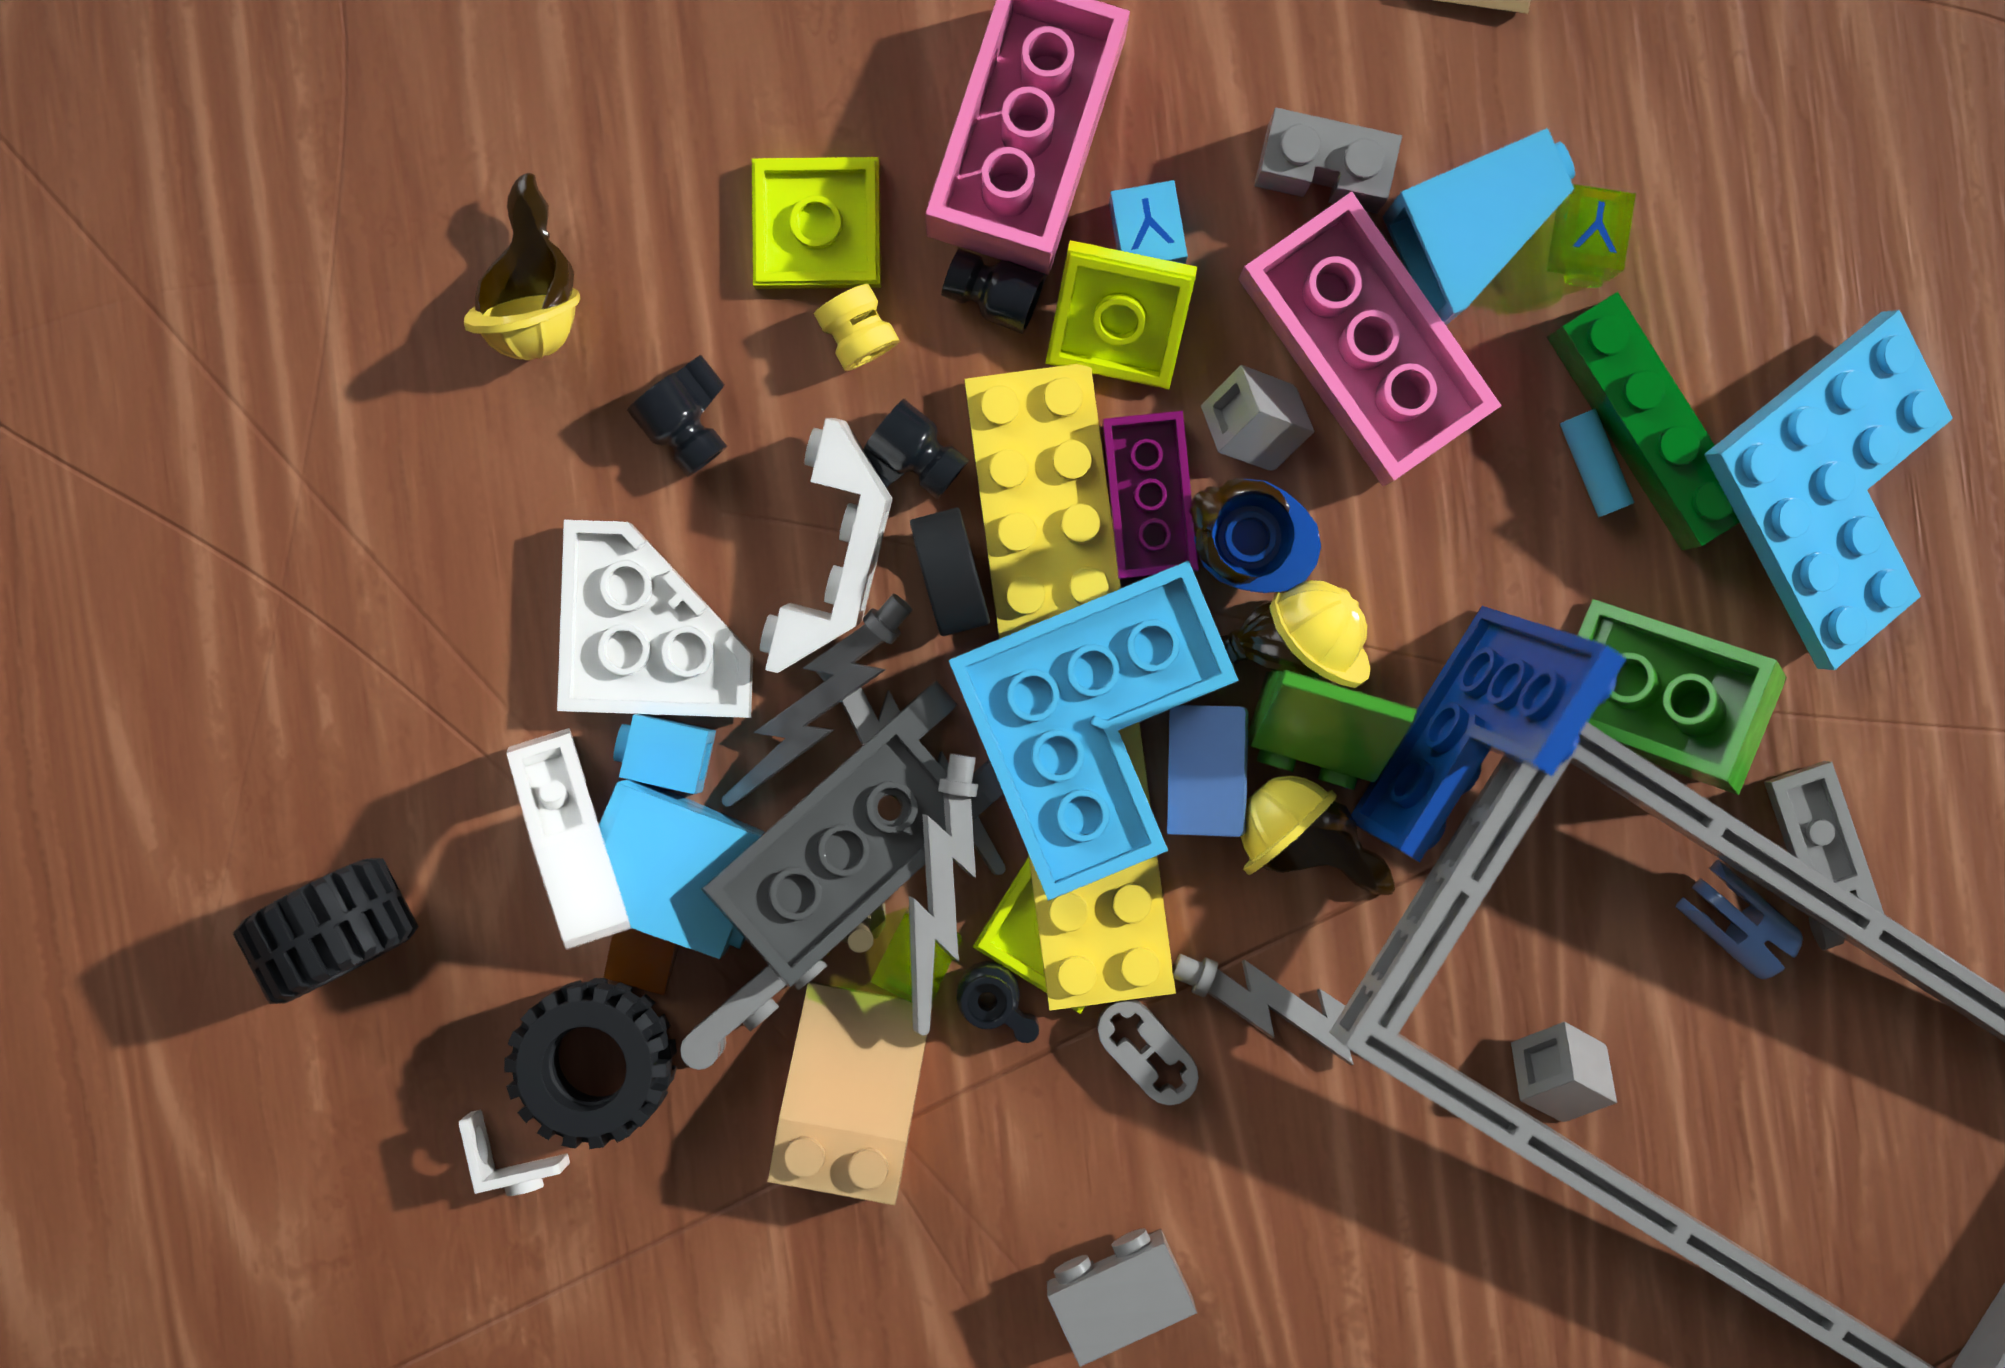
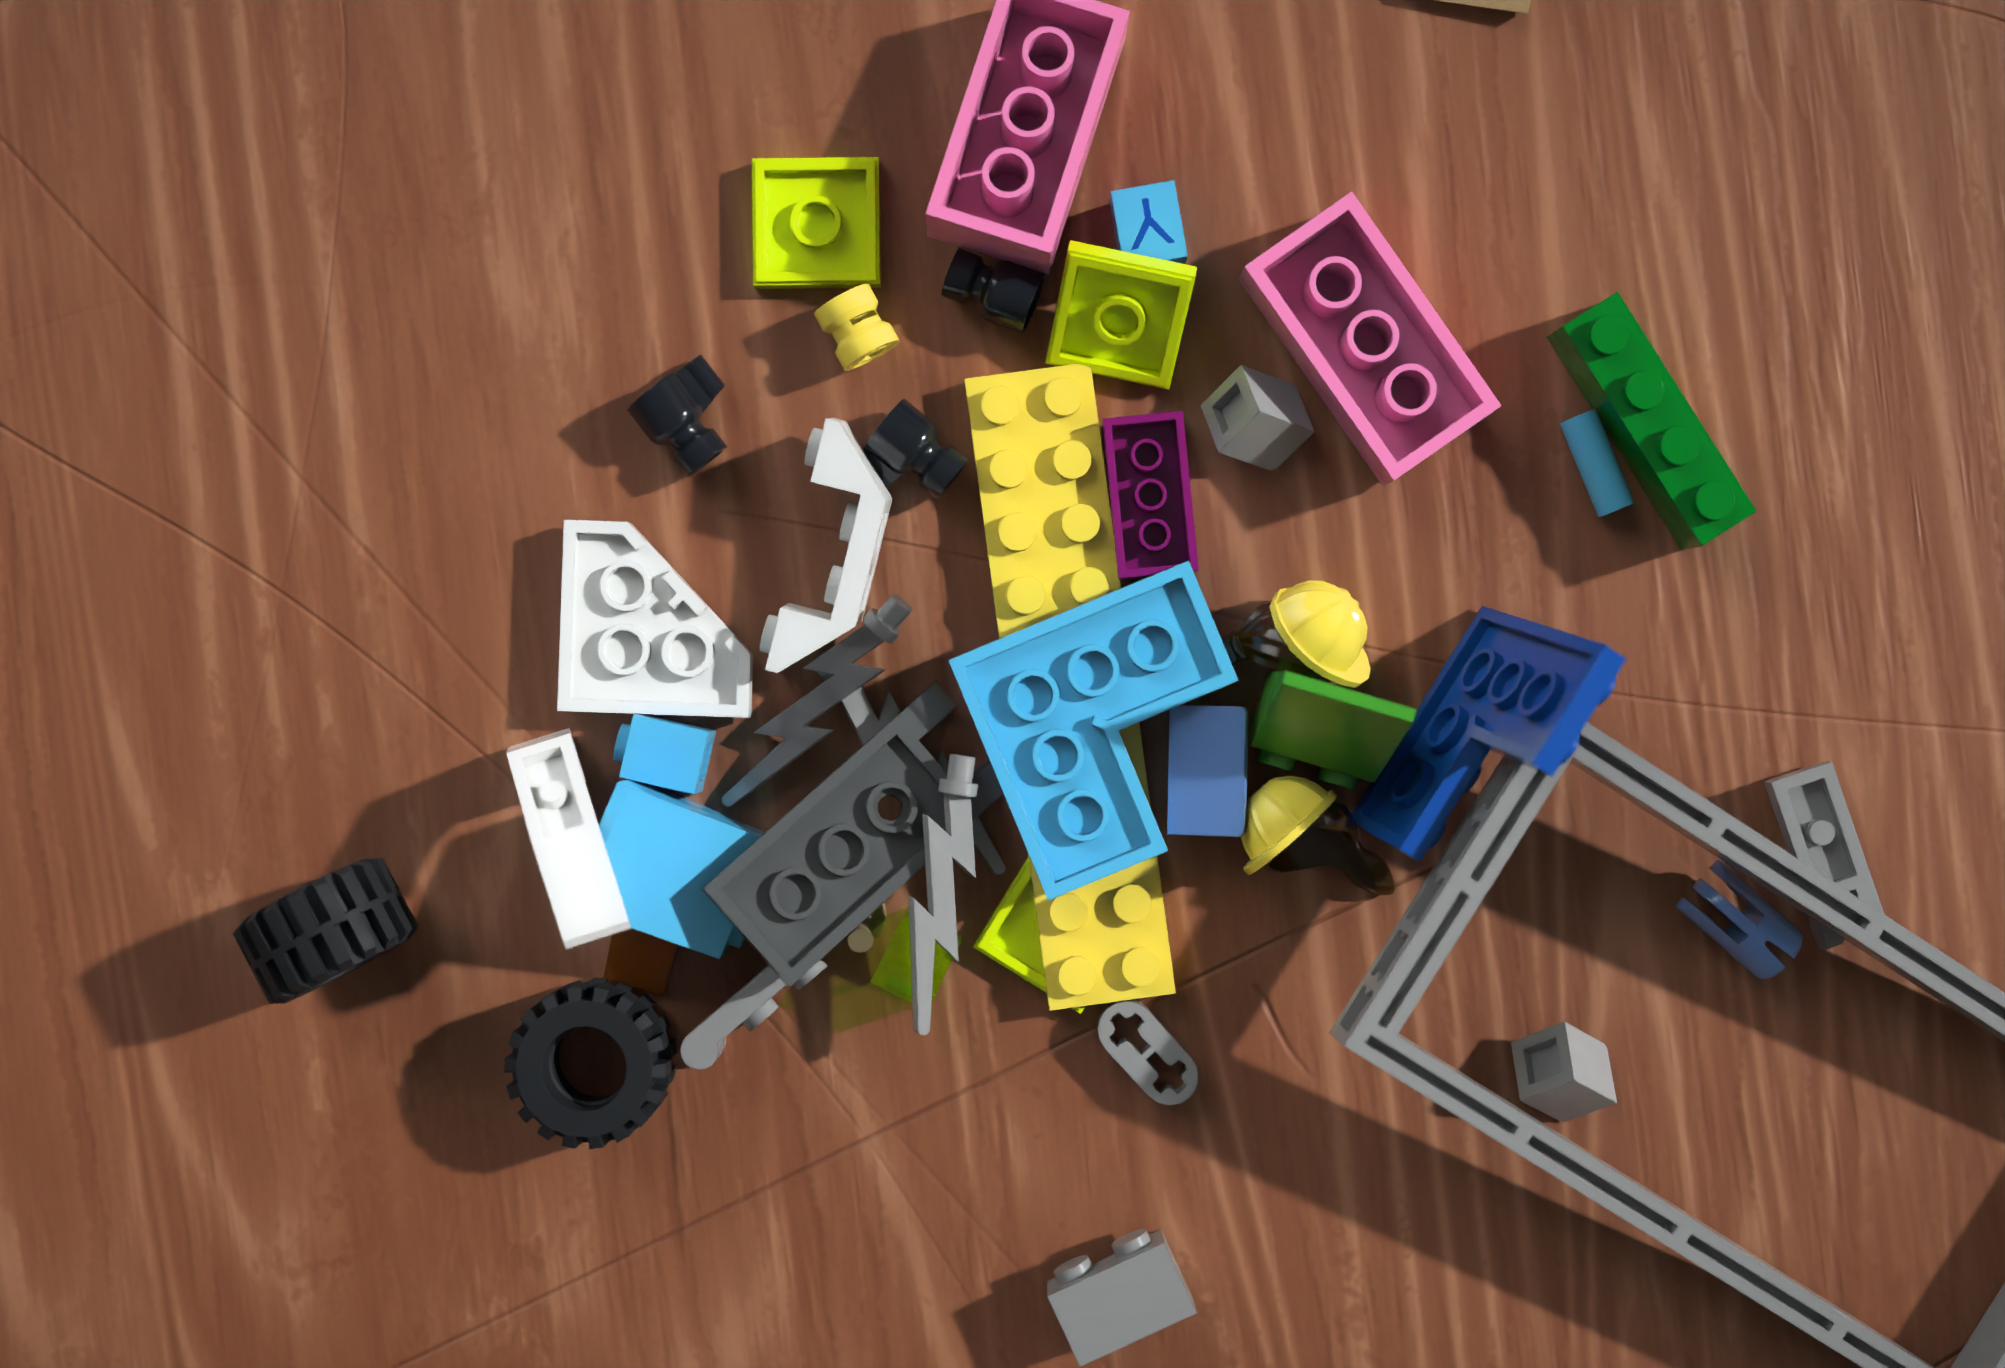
(515, 1179): white bracket -> none
(528, 292): piece -> none
(849, 1095): tan slope -> none
(949, 572): black tyre -> none
(990, 998): black piece -> none
(1254, 536): blue piece -> none
(1261, 996): light grey piece -> none
(1327, 153): light grey brick -> none
(1476, 217): medium azure slope -> none
(1591, 235): clear neon green brick -> none
(1684, 696): bright green slope -> none
(1804, 477): medium azure plate -> none

